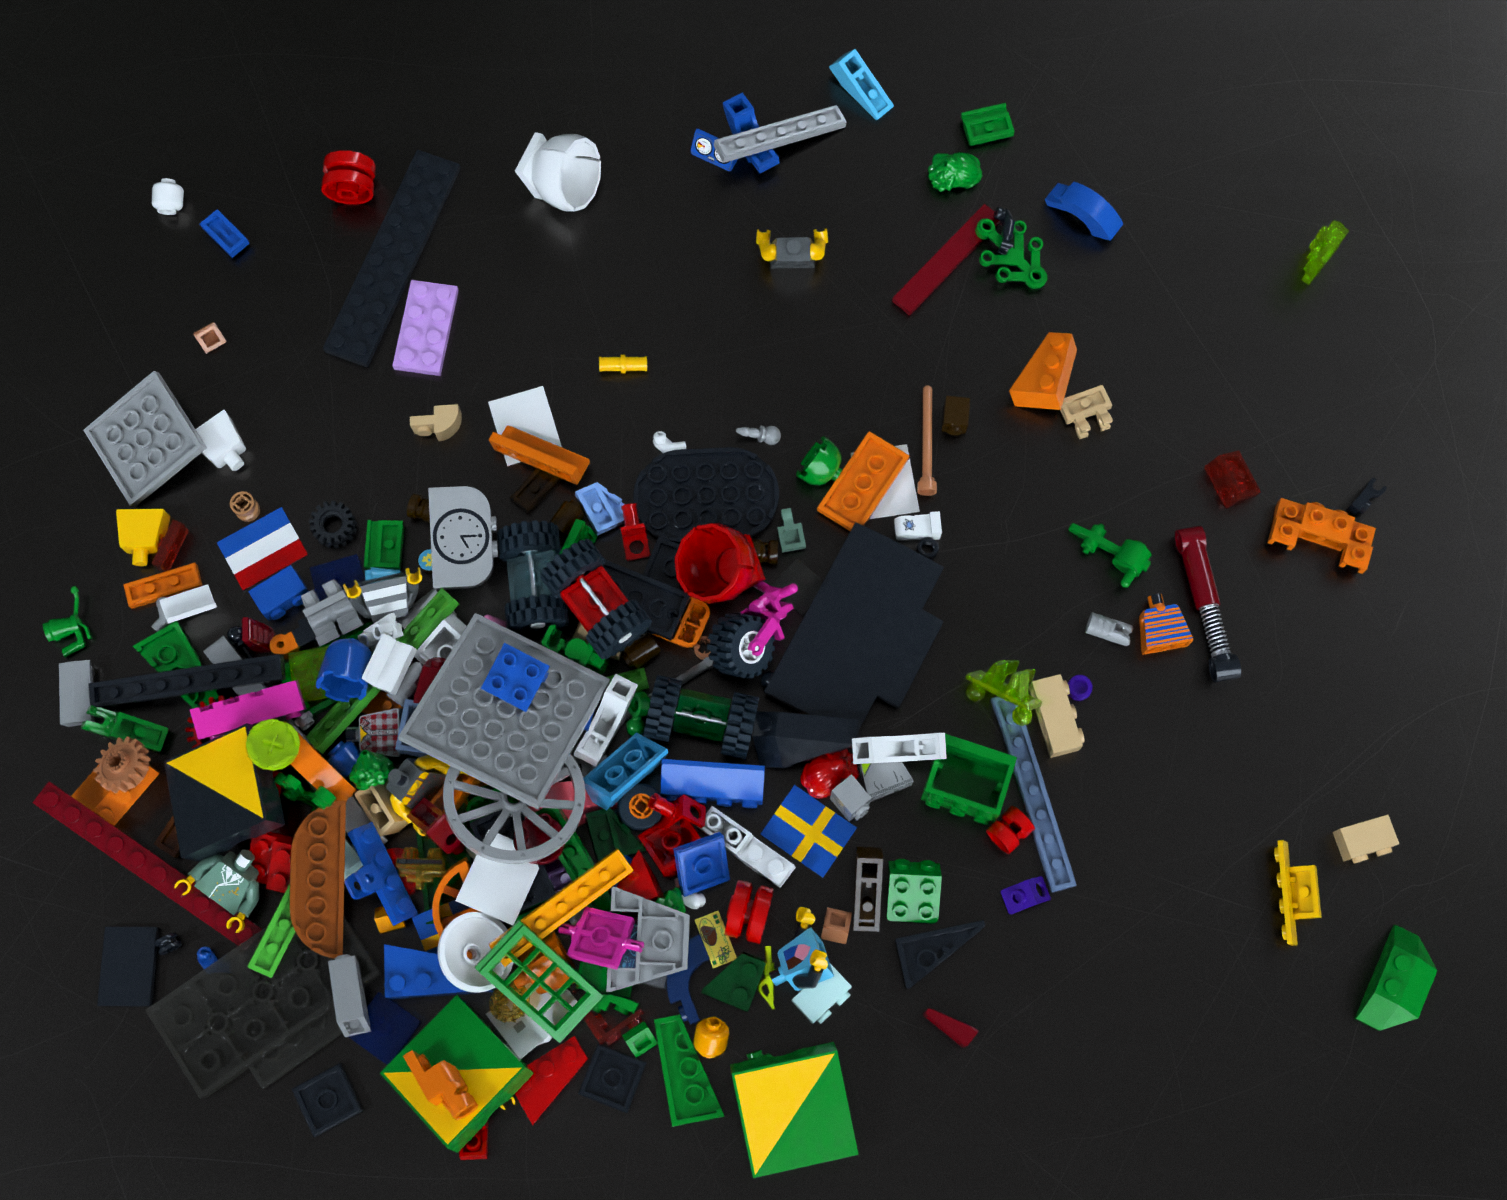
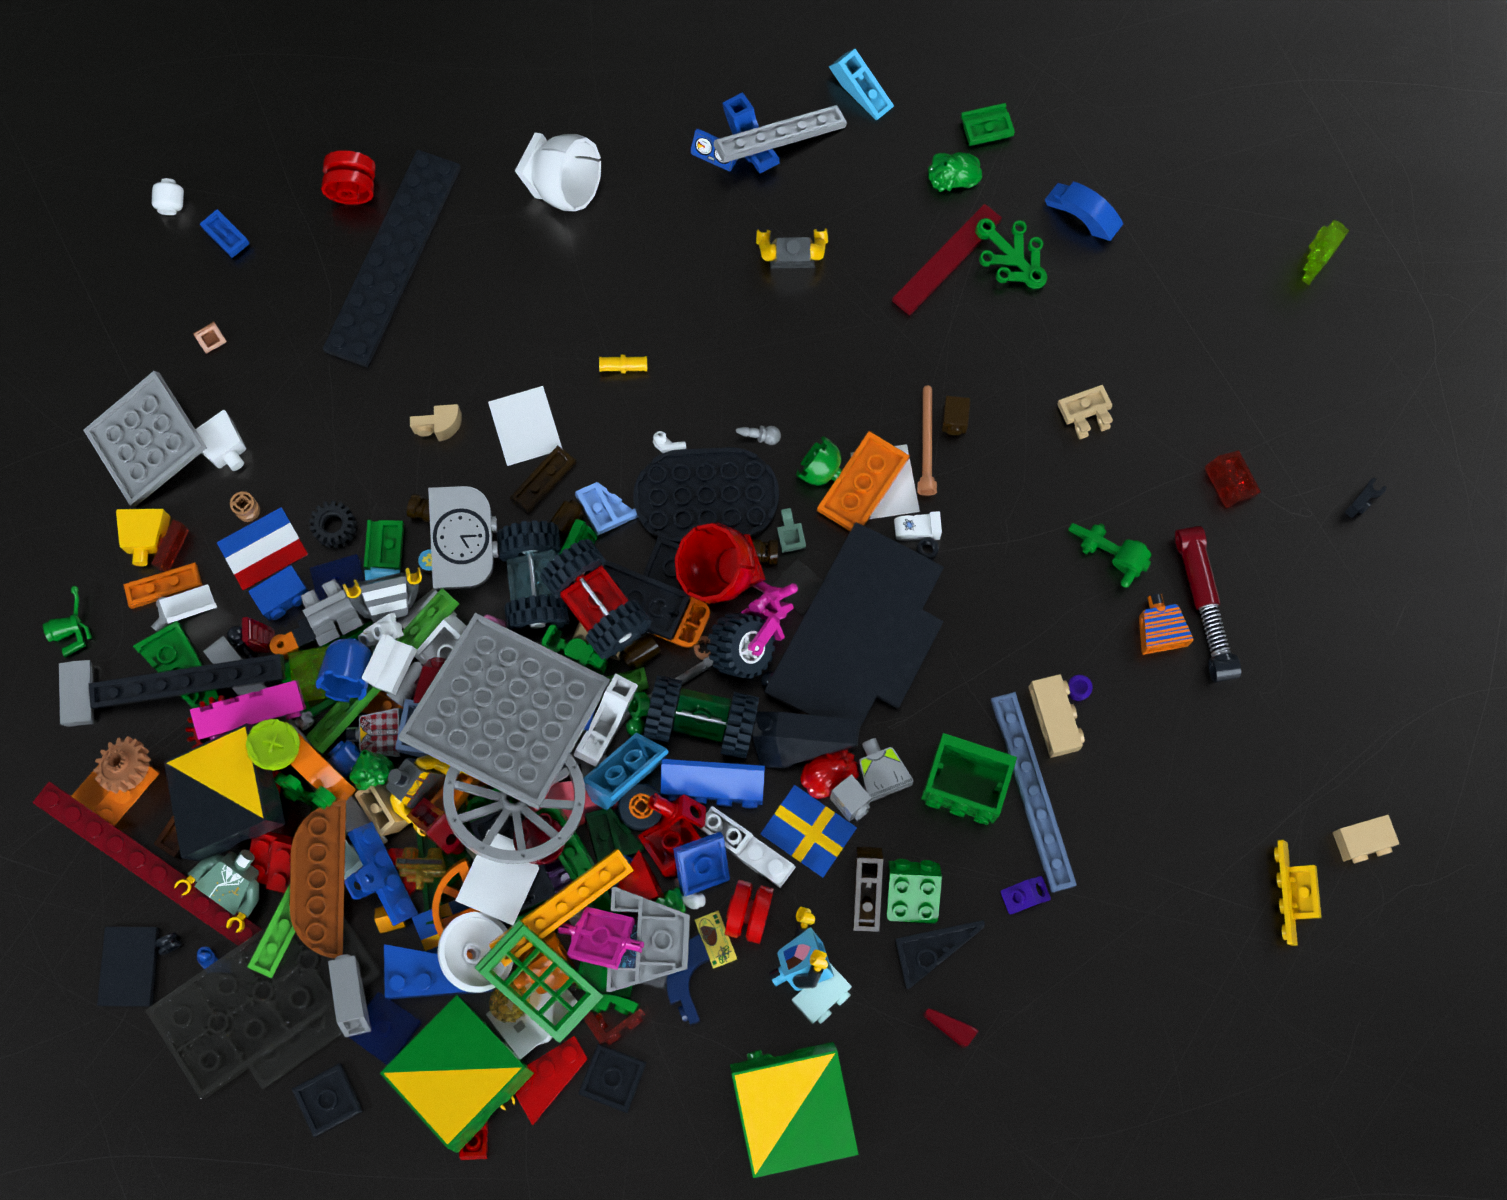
(124, 725): green plate -> none
(425, 328): lavender plate -> none
(442, 1085): orange plate -> none
(515, 677): blue hinge -> none
(540, 454): orange panel -> none
(633, 532): red bracket -> none
(640, 1039): green plate -> none
(686, 1083): green wing -> none
(711, 1037): light orange head -> none
(737, 981): dark green wing -> none
(767, 980): neon yellow hand -> none
(836, 925): nougat slope -> none
(899, 748): white arch -> none
(1004, 836): red wheel -> none
(1007, 223): black arm -> none
(1014, 692): clear neon green piece -> none
(1046, 374): orange wedge -> none
(1109, 629): light grey hinge -> none
(1324, 527): orange bracket -> none
(1398, 982): green wedge -> none

